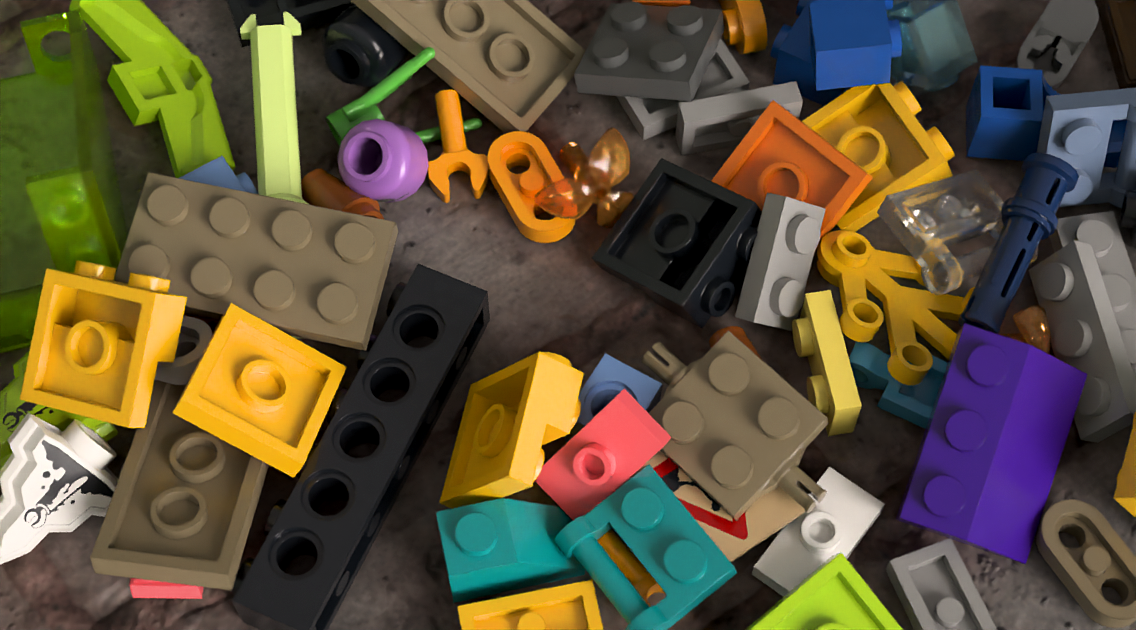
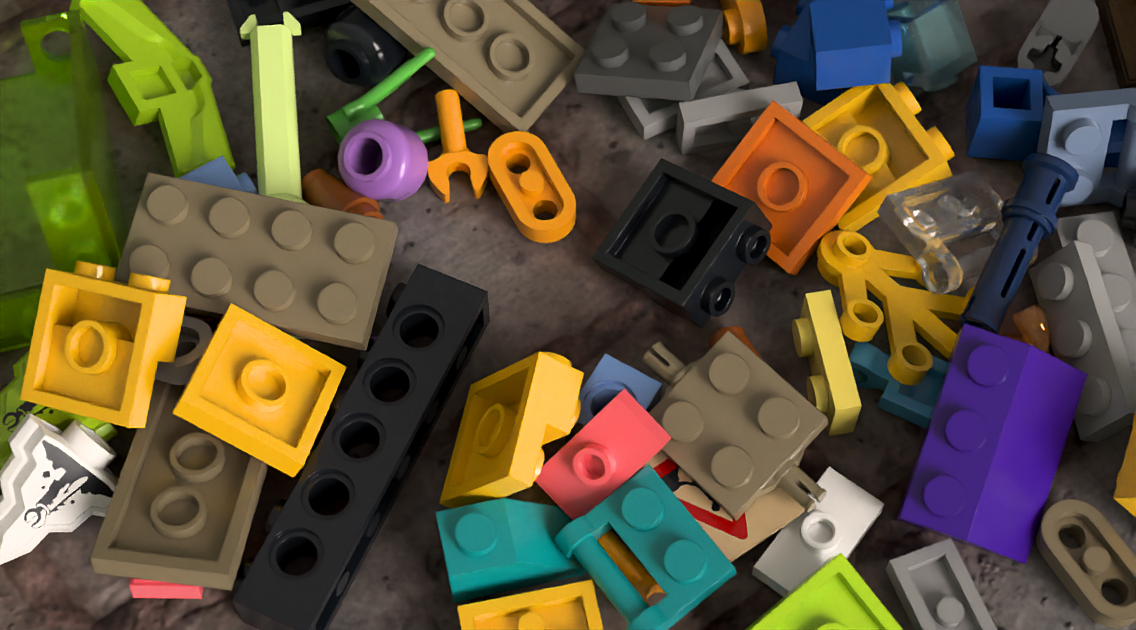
(592, 181): clear orange plant -> none
(780, 261): light grey plate -> none

